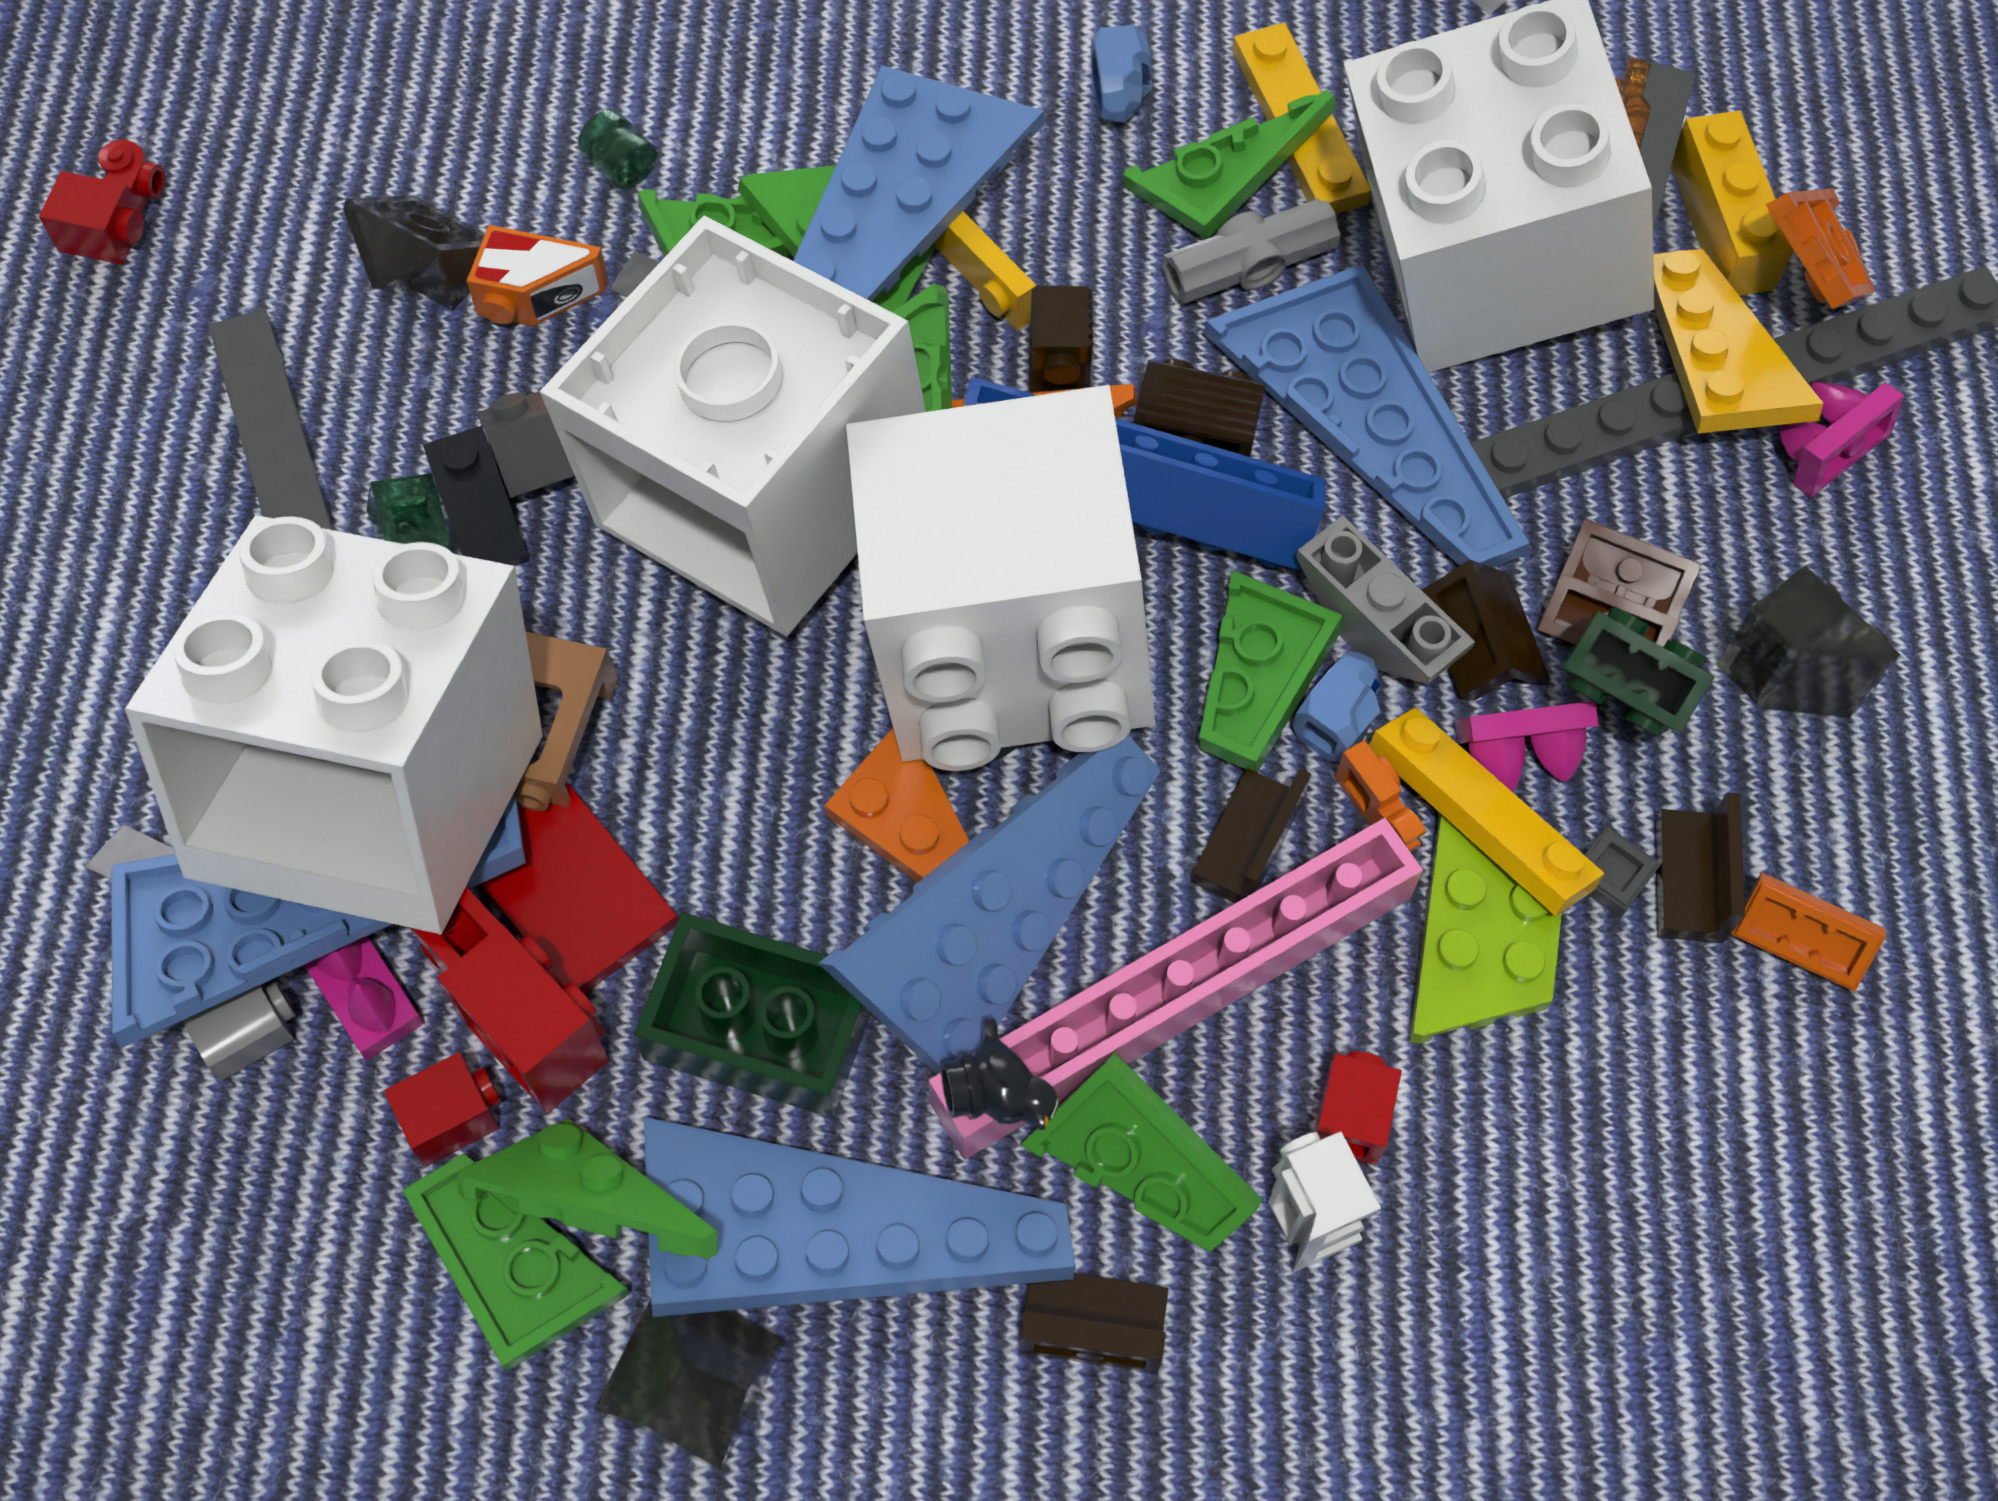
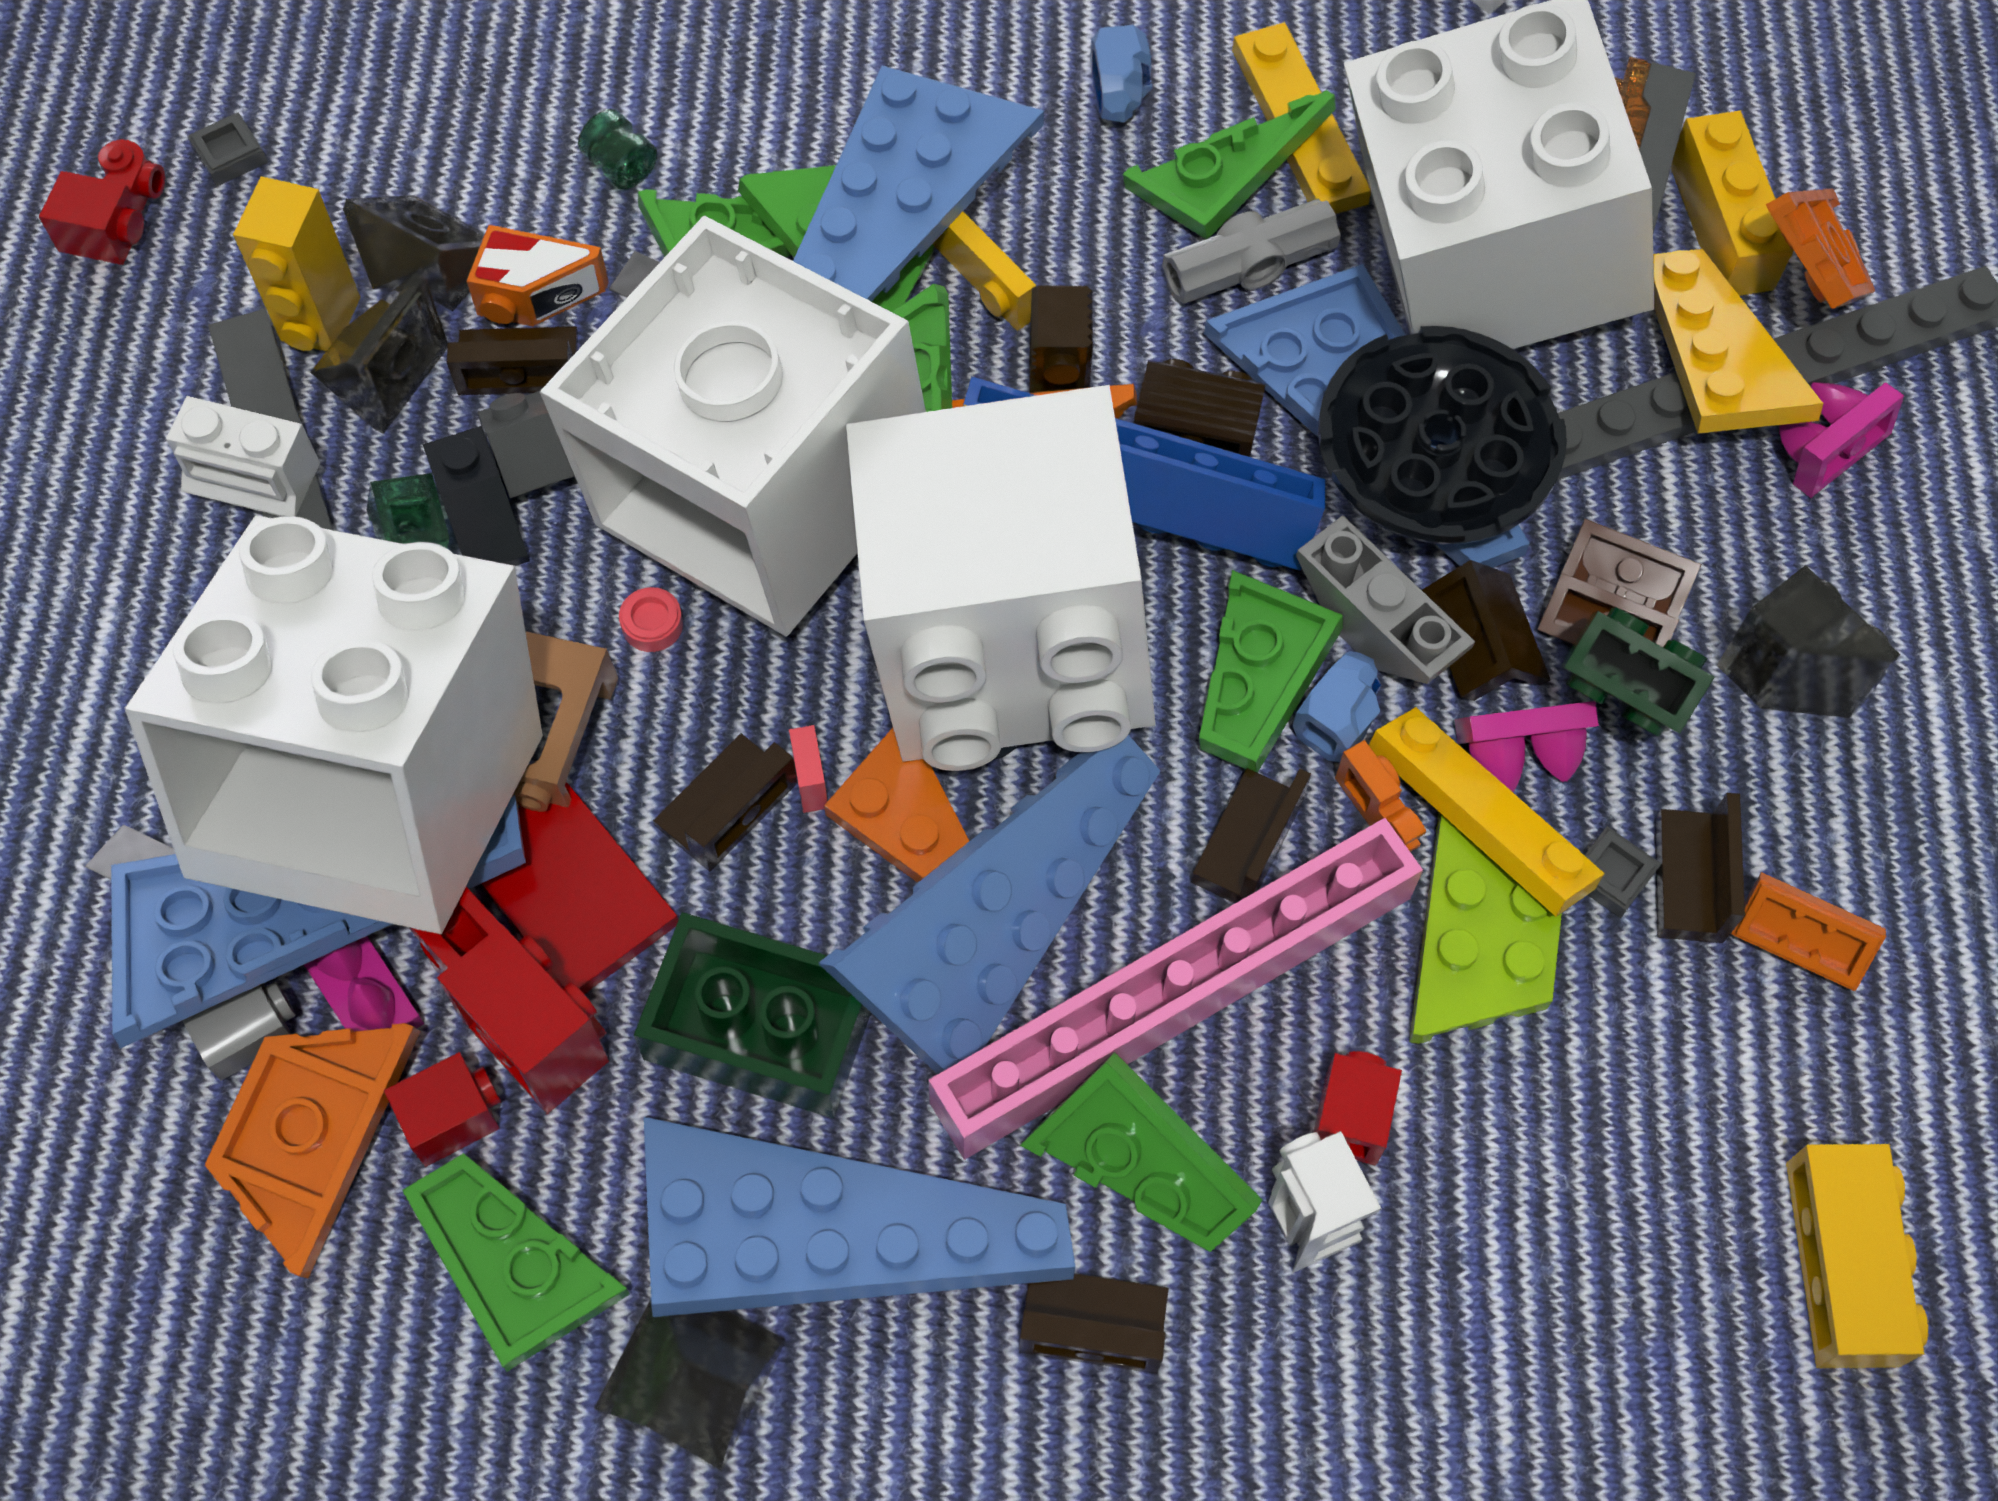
(227, 149): none -> dark grey tile
(242, 457): none -> white window
(297, 263): none -> yellow brick
(305, 1131): none -> orange wing
(385, 354): none -> clear smoke slope
(509, 358): none -> dark brown panel
(587, 1187): bright green wing -> none
(651, 619): none -> coral tile
(727, 800): none -> dark brown panel
(808, 768): none -> coral tile
(996, 1085): black animal -> none
(1453, 389): none -> black brick
(1856, 1256): none -> yellow brick

